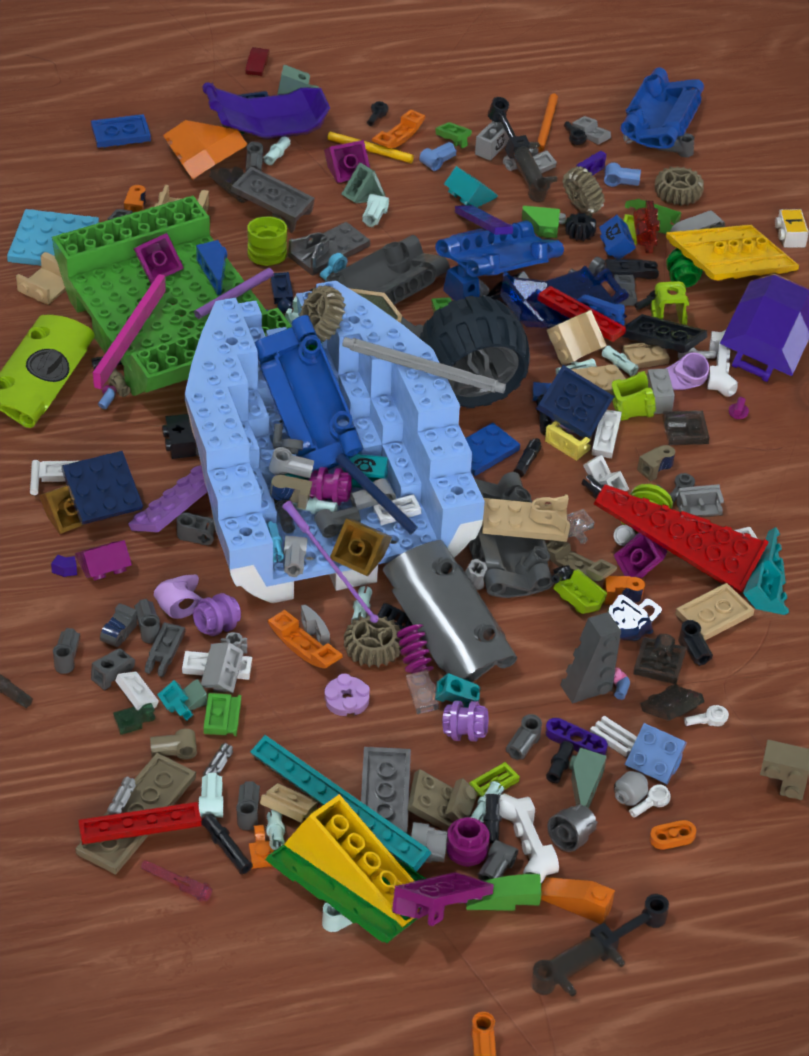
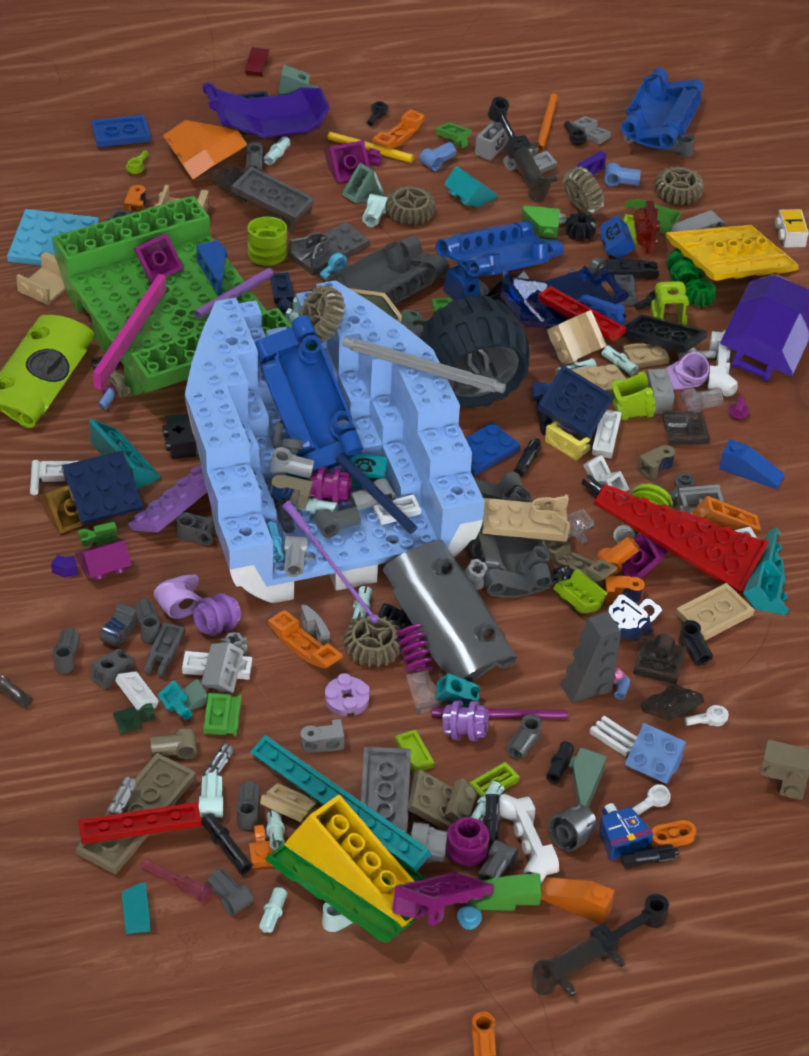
(101, 535): none -> bright green plate
(110, 440): none -> teal slope
(135, 165): none -> lime plate
(136, 909): none -> teal slope
(233, 897): none -> dark grey piece
(273, 910): none -> light aqua axle
(323, 738): none -> light grey leg
(360, 547): pearl gold slope -> none
(374, 157): none -> magenta plate
(410, 205): none -> dark tan gear
(413, 317): none -> sand green slope
(419, 756): none -> lime tile
(469, 917): none -> medium azure plate
(484, 219): dark purple tile -> none
(514, 713): none -> magenta piece
(572, 730): dark purple beam -> none
(619, 553): none -> orange piece
(623, 831): none -> blue torso
(631, 788): light grey head -> none
(647, 856): none -> black piece
(697, 401): none -> clear piece
(700, 292): none -> green gear
(726, 515): none -> orange slope
(749, 464): none -> blue slope

